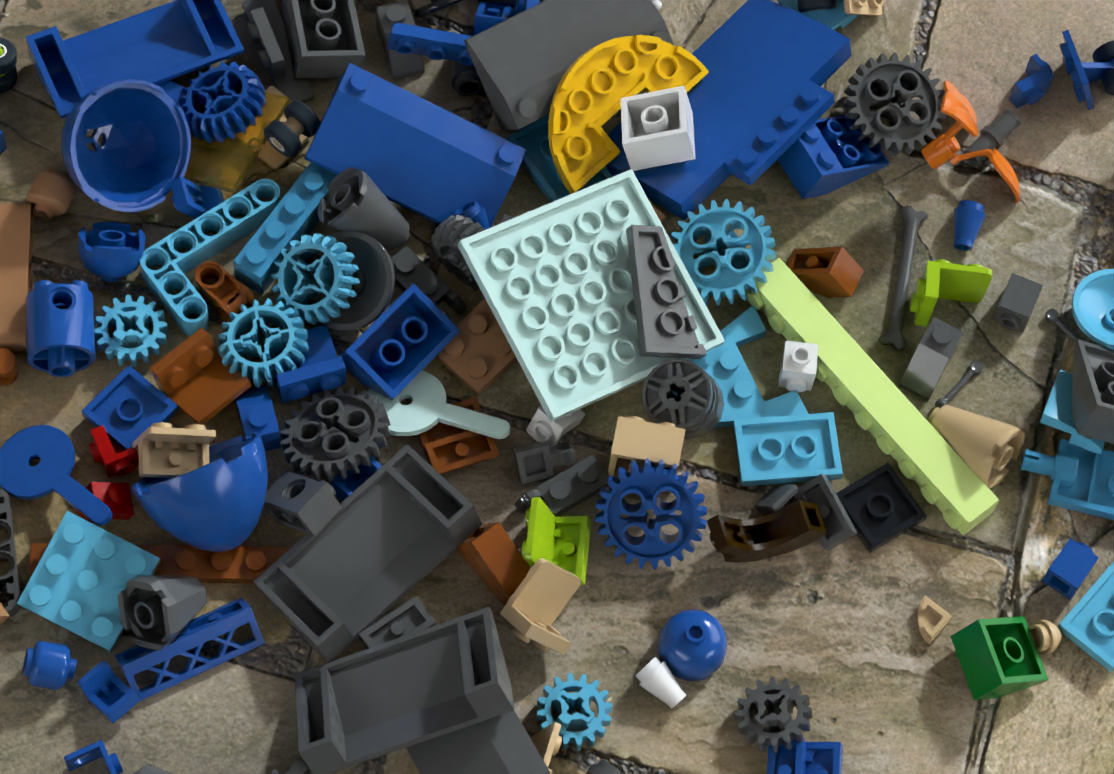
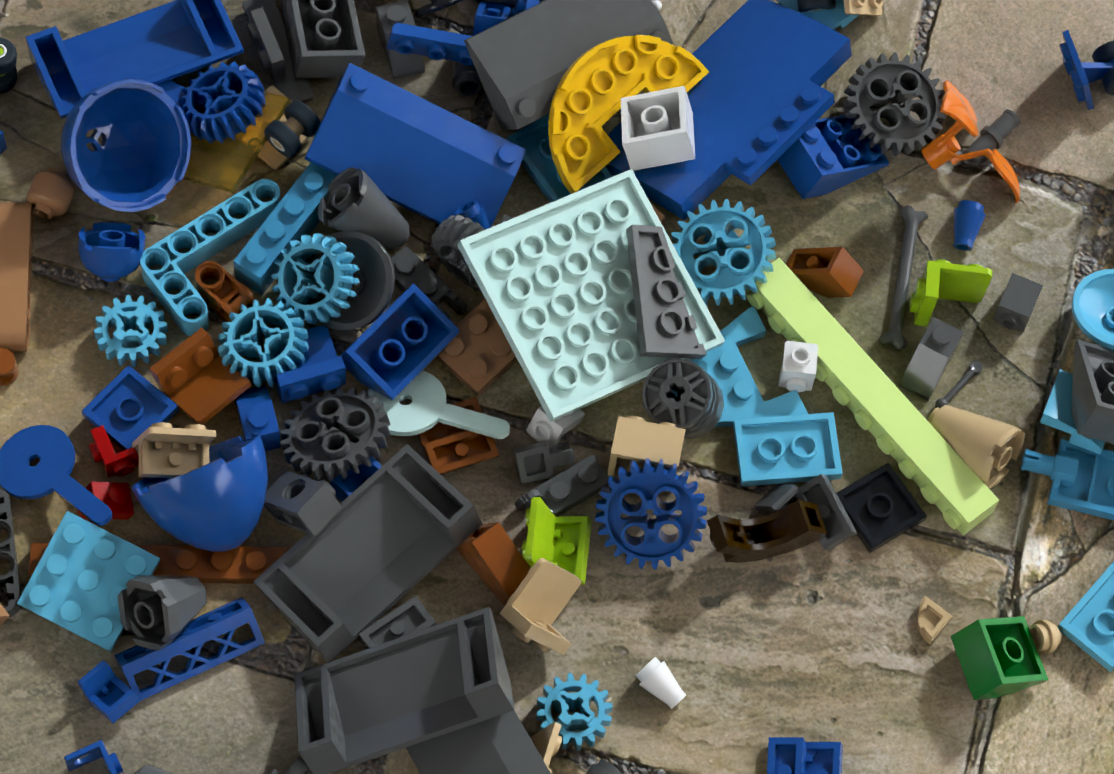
(48, 665): blue head -> none
(60, 327): blue cylinder -> none
(194, 199): blue bracket -> none
(692, 644): blue cylinder -> none
(774, 709): dark grey gear -> none
(1035, 85): blue bracket -> none
(1052, 317): dark grey hinge -> none
(1070, 568): blue brick -> none

